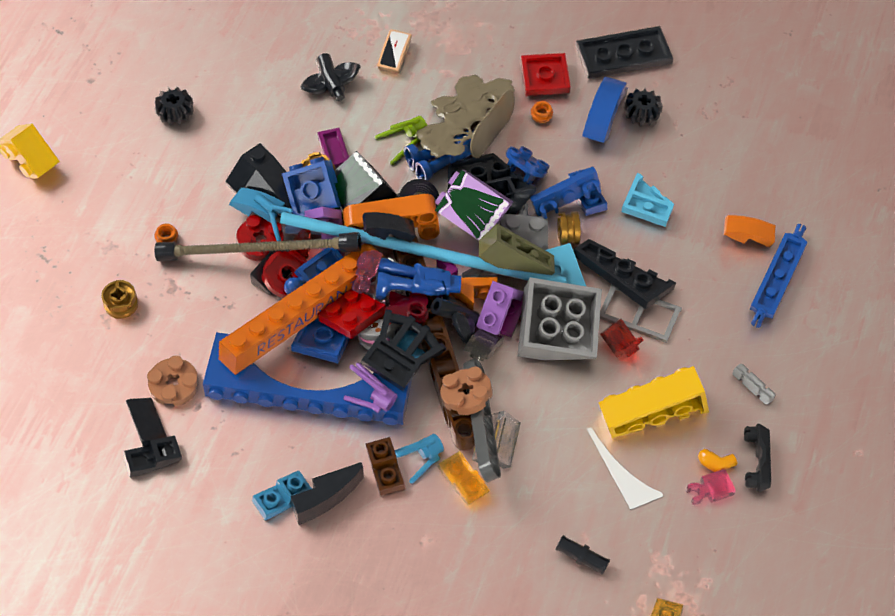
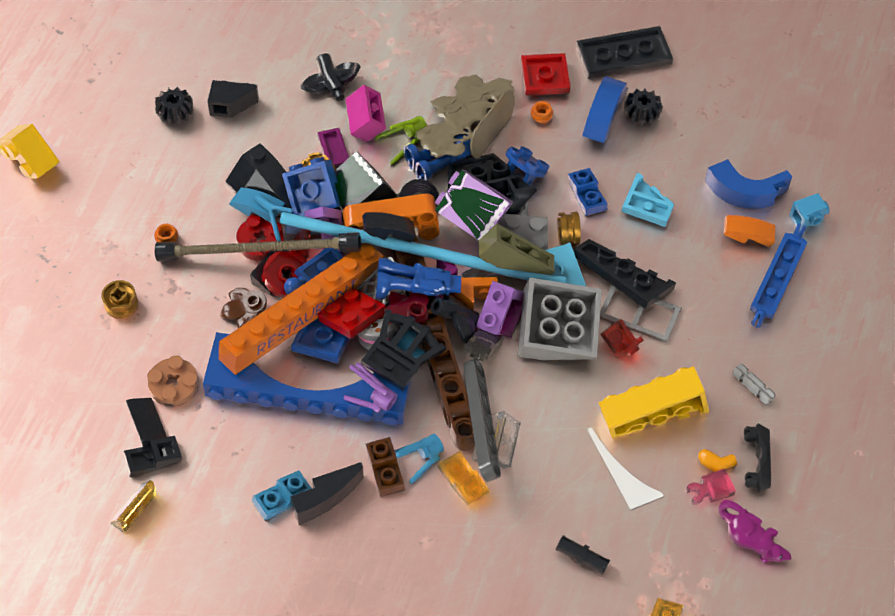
(134, 506): none -> clear yellow slope
(231, 98): none -> black slope
(240, 305): none -> reddish brown plate
(365, 113): none -> dark pink brick
(367, 268): clear pink plate -> none
(394, 50): slope -> none
(464, 379): nougat plate -> none
(565, 192): blue plate -> none
(745, 192): none -> blue arch
(747, 533): none -> magenta animal
(809, 210): none -> dark azure brick

